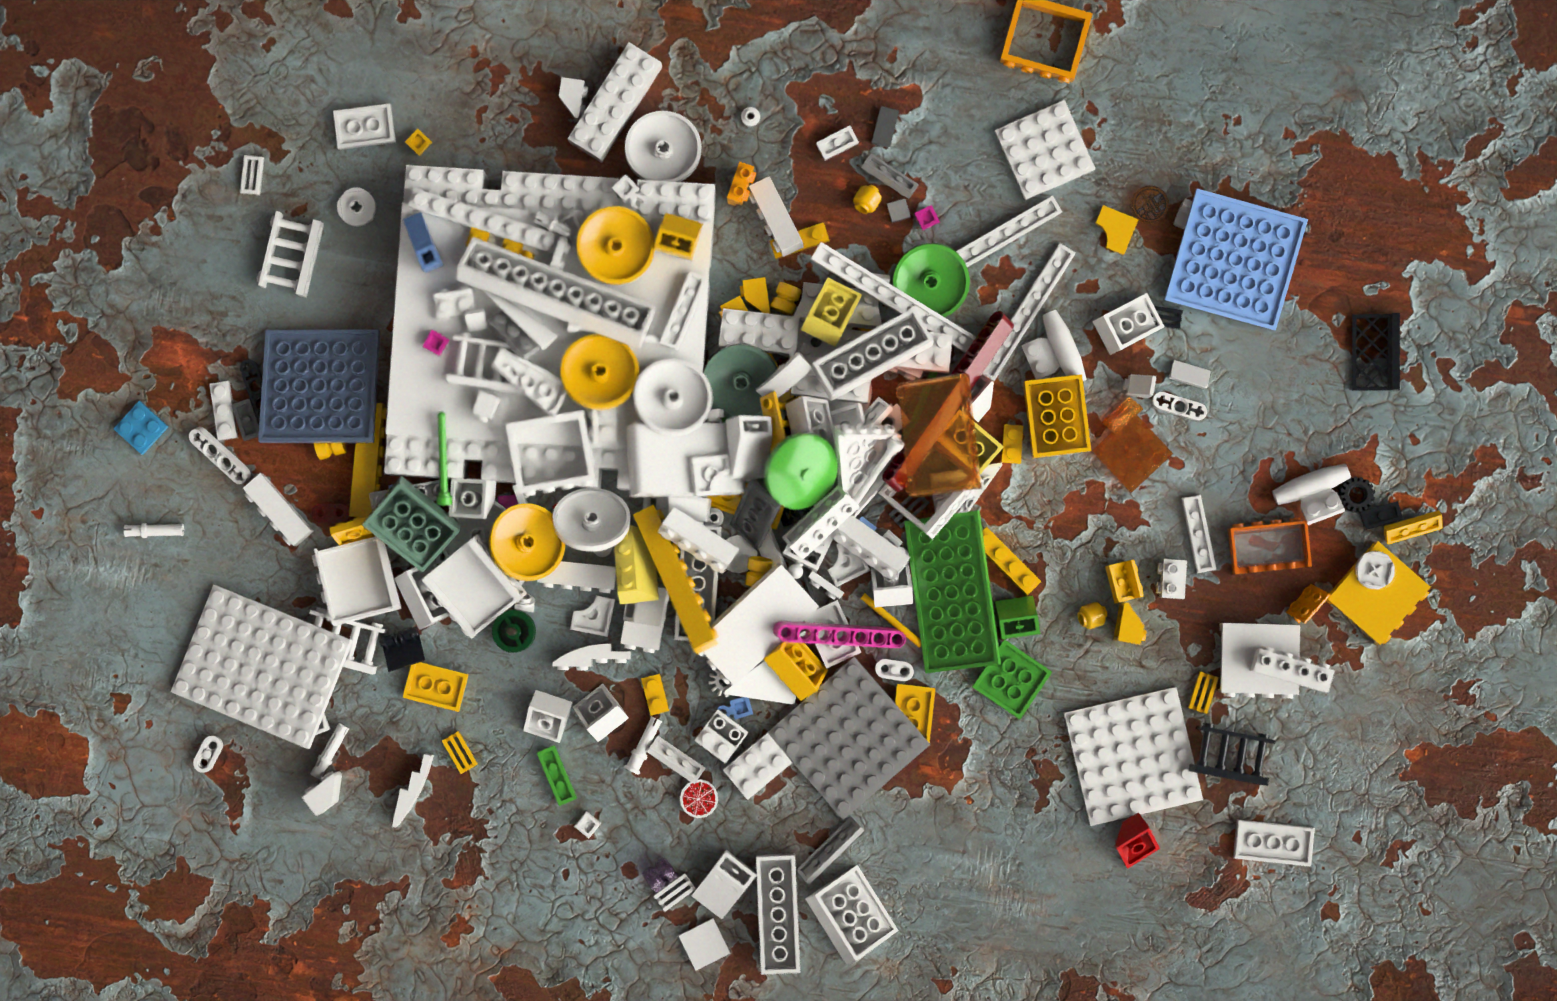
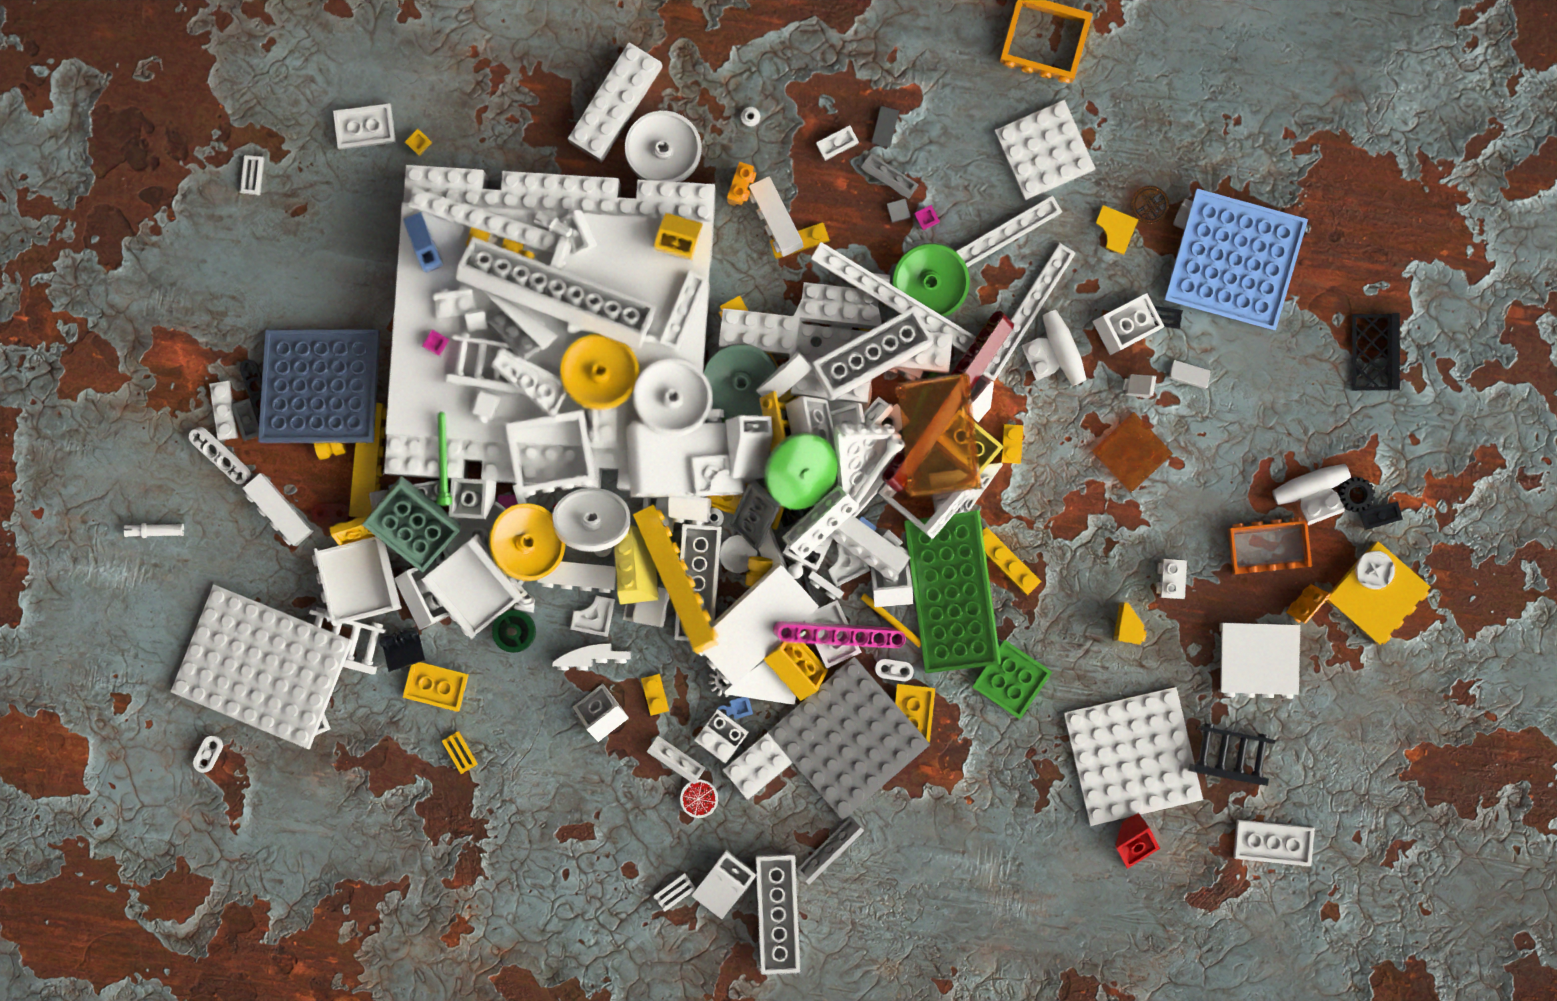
(141, 427): dark azure plate -> none
(304, 267): white fence -> none
(324, 795): white slope -> none
(332, 746): white pin -> none
(350, 216): white plate -> none
(409, 795): white slope -> none
(547, 716): white slope -> none
(556, 775): bright green plate -> none
(572, 95): white slope -> none
(587, 824): white tile -> none
(615, 245): yellow dish -> none
(626, 190): white plate -> none
(639, 754): white pin -> none
(641, 635): white brick -> none
(660, 874): clear purple wheel -> none
(697, 540): white brick -> none
(704, 944): white tile -> none
(756, 294): yellow slope -> none
(785, 298): yellow wheel -> none
(831, 312): light yellow slope -> none
(851, 915): white slope -> none
(867, 199): yellow head -> none
(896, 519): dark grey tile -> none
(1017, 617): bright green slope -> none
(1056, 416): yellow slope -> none
(1092, 615): yellow head -> none
(1120, 413): clear orange tile -> none
(1124, 581): yellow bracket -> none
(1195, 405): white beam -> none
(1198, 533): white tile -> none
(1205, 686): yellow tile -> none
(1292, 670): white brick -> none
(1413, 527): yellow plate -> none

